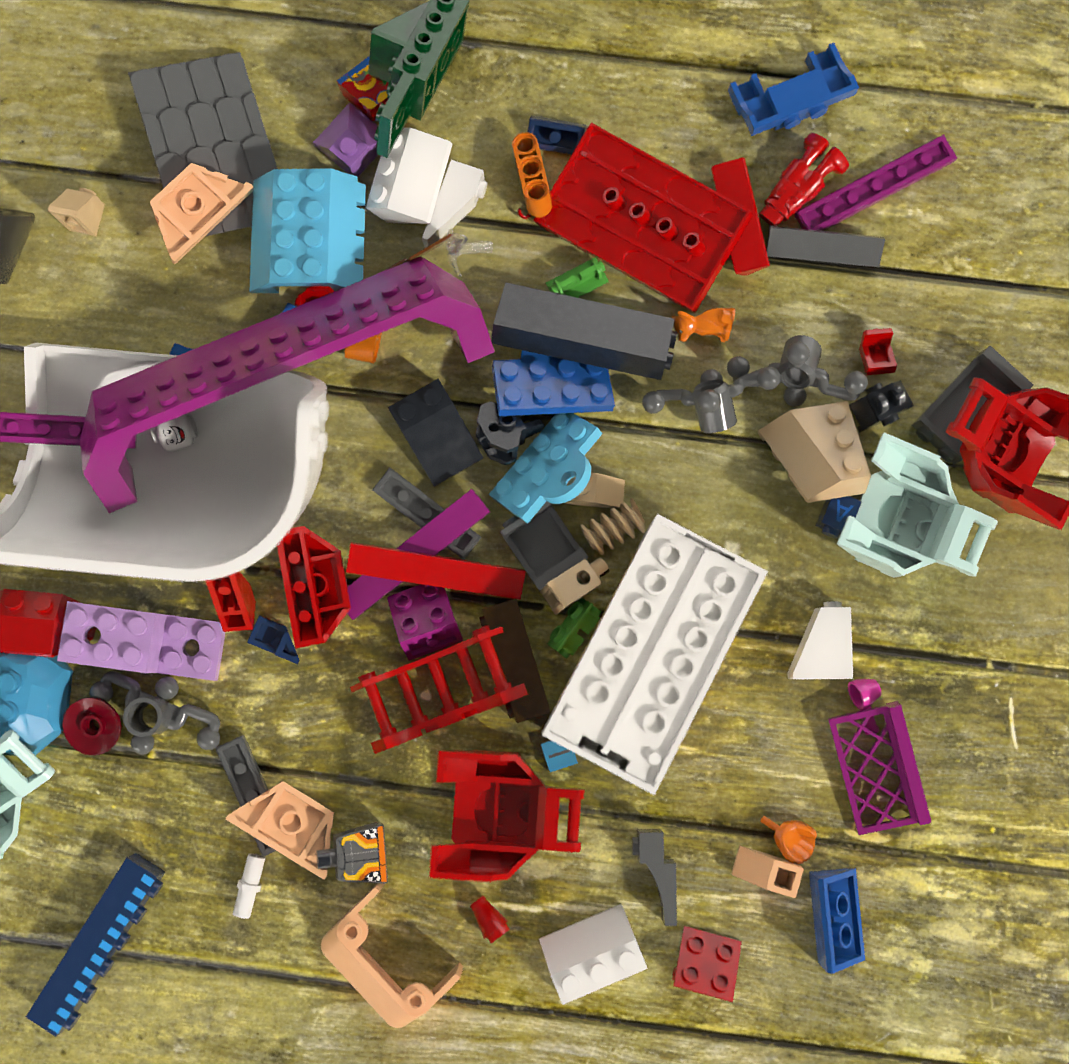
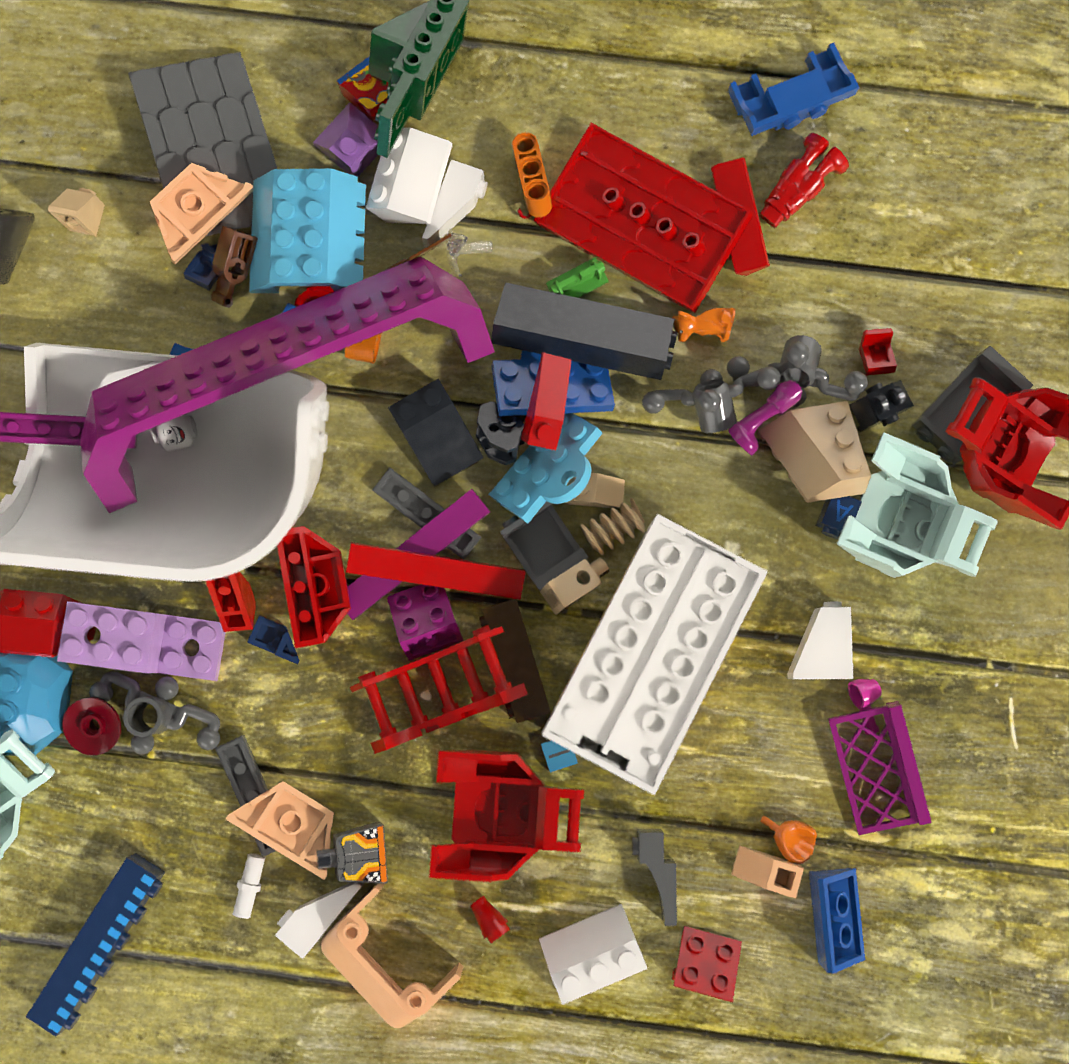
(200, 268): none -> dark blue slope
(233, 250): none -> reddish brown piece
(310, 920): none -> white slope
(547, 402): none -> slope
(556, 134): dark blue slope -> none
(580, 616): bright green hinge -> none
(782, 399): none -> magenta piece
(825, 246): dark grey tile -> none
(877, 185): magenta tile -> none

